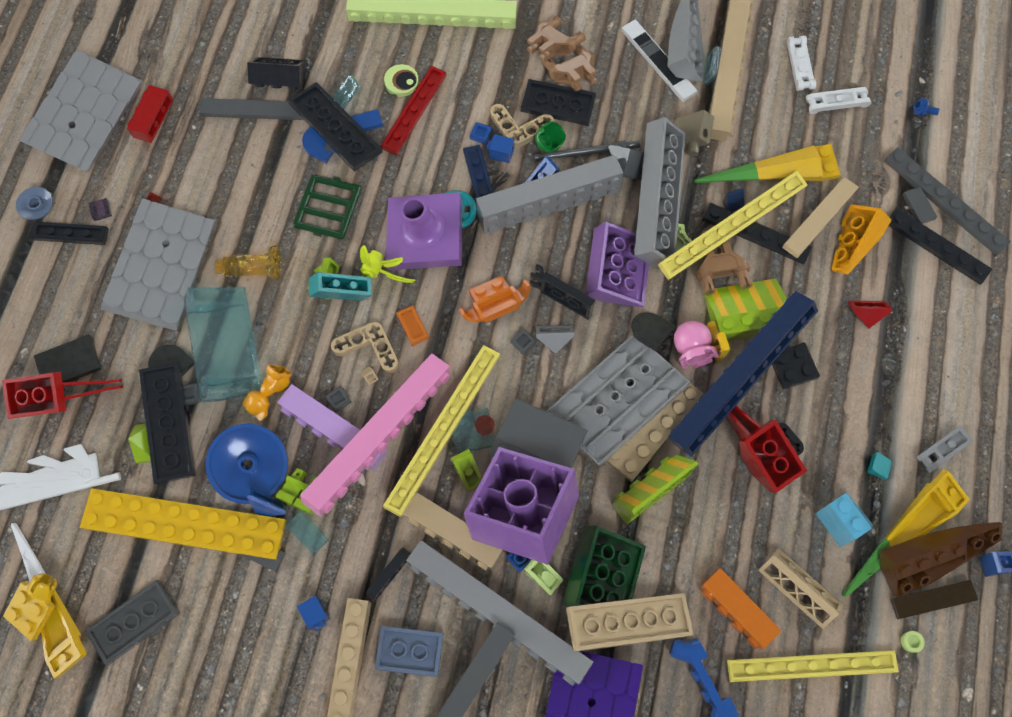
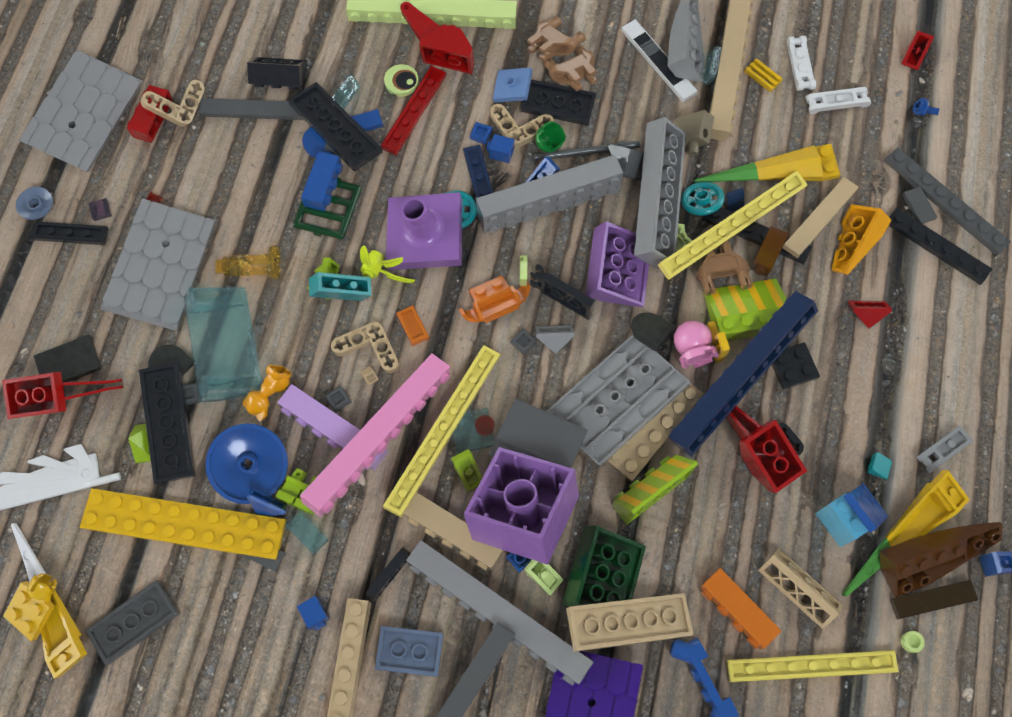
(176, 110): none -> tan beam
(322, 181): none -> blue brick
(440, 45): none -> red slope
(512, 85): none -> medium blue plate
(523, 270): none -> yellowish green tile
(702, 198): none -> teal plate
(765, 73): none -> yellow tile
(769, 251): none -> reddish brown slope
(866, 507): none -> blue tile
(917, 49): none -> red slope

